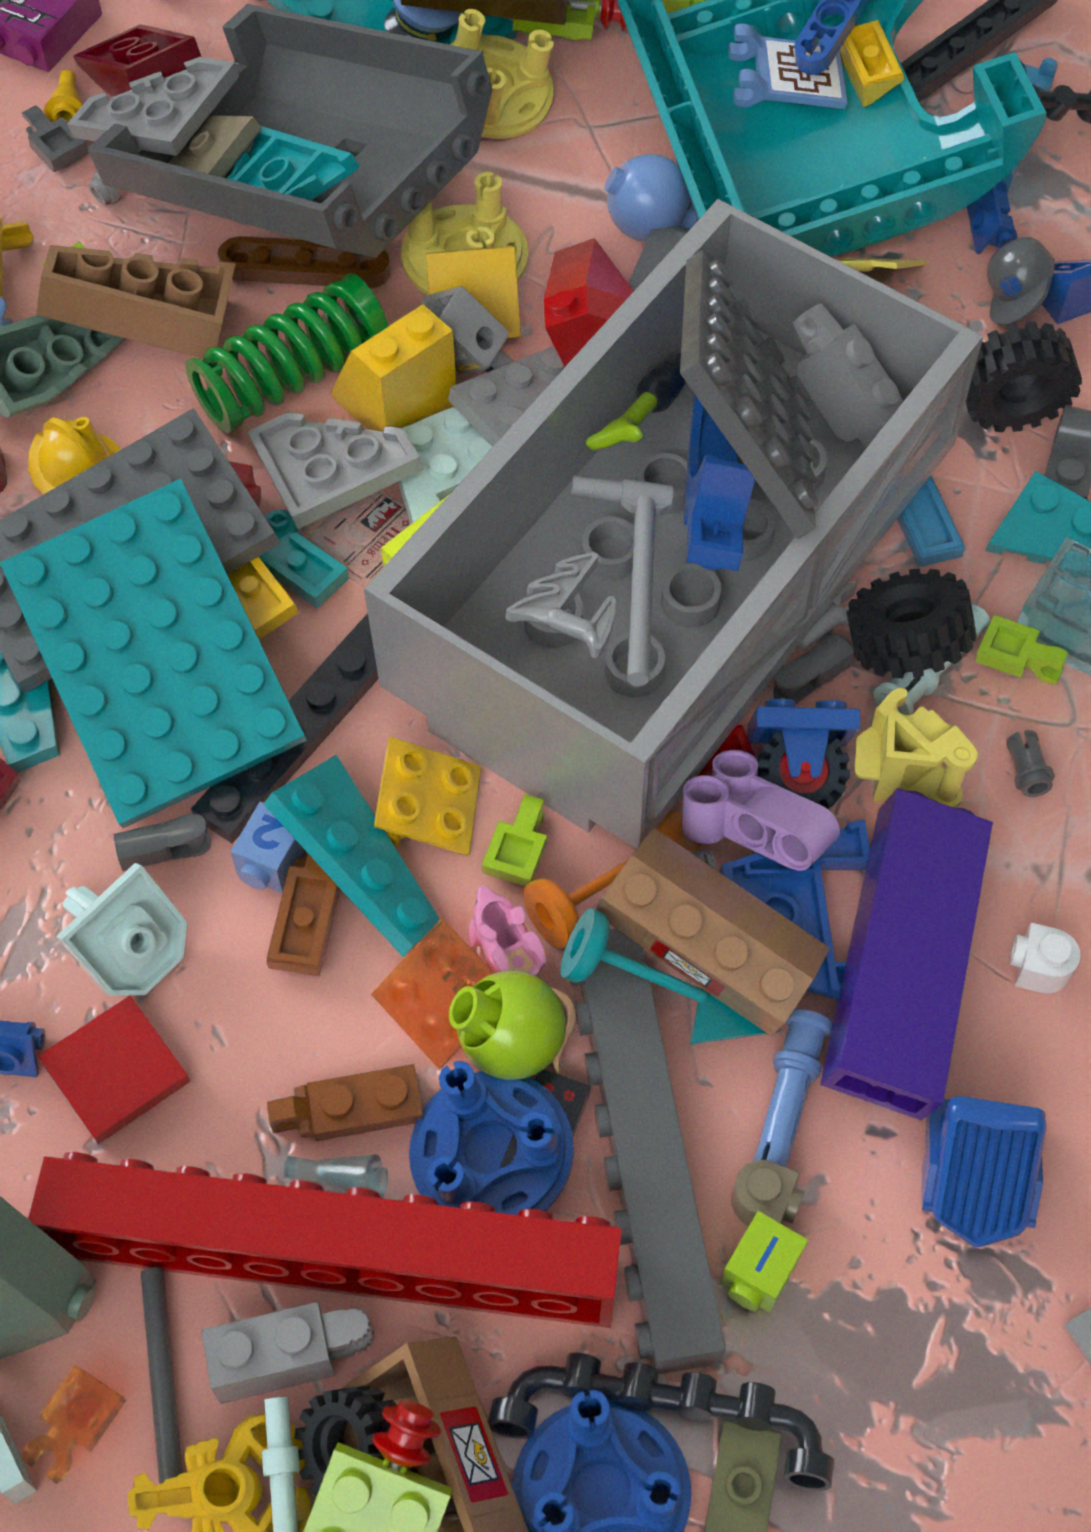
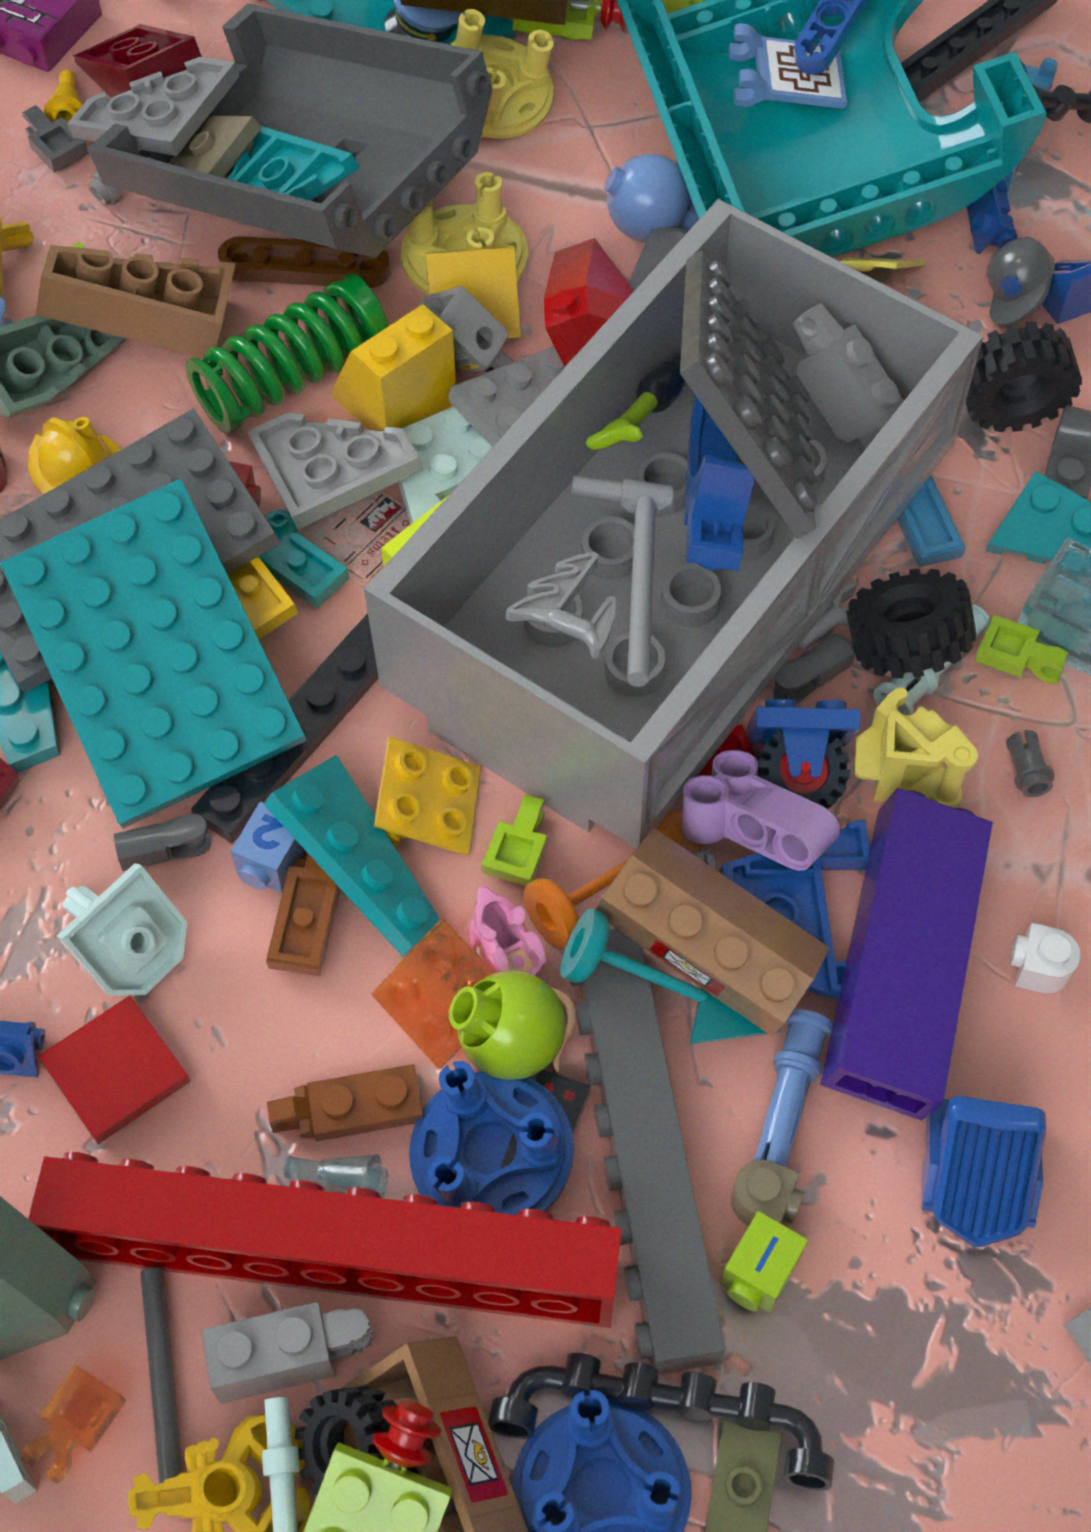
(870, 62): yellow slope -> none

